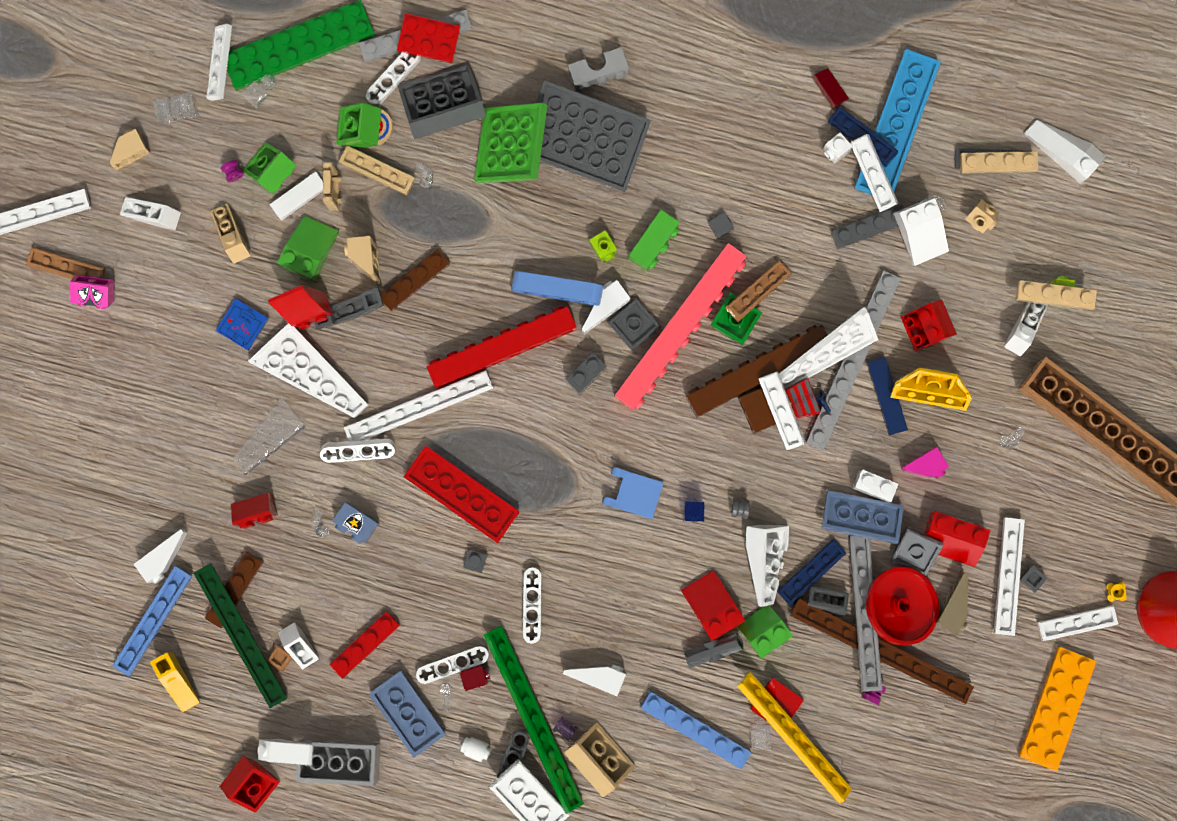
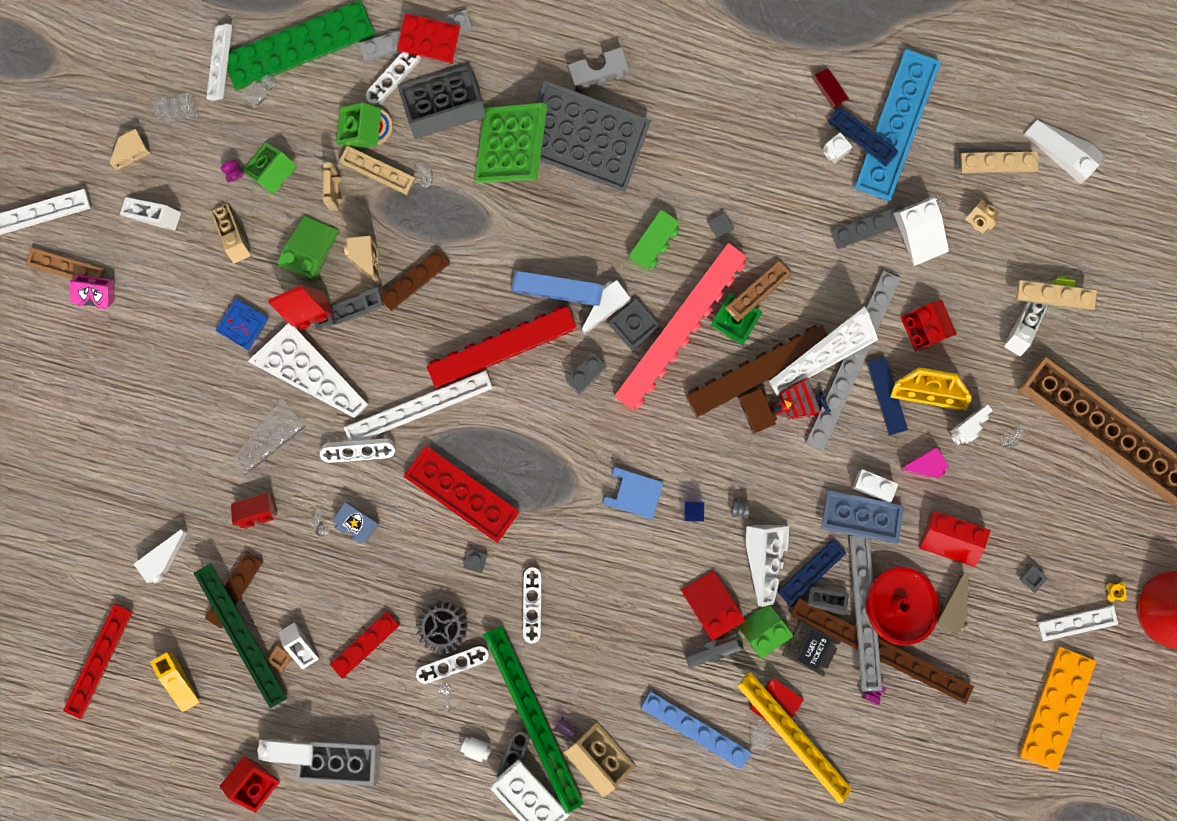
(98, 661): none -> red plate
(152, 621): medium blue plate -> none
(297, 196): white tile -> none
(407, 714): sand blue plate -> none
(427, 636): none -> flat silver gear
(474, 677): dark red brick -> none
(602, 677): white slope -> none
(603, 247): lime brick -> none
(782, 410): white tile -> none
(815, 649): none -> container
(874, 173): white tile -> none
(917, 551): tile -> none
(969, 428): none -> white plate
(1009, 576): white plate -> none

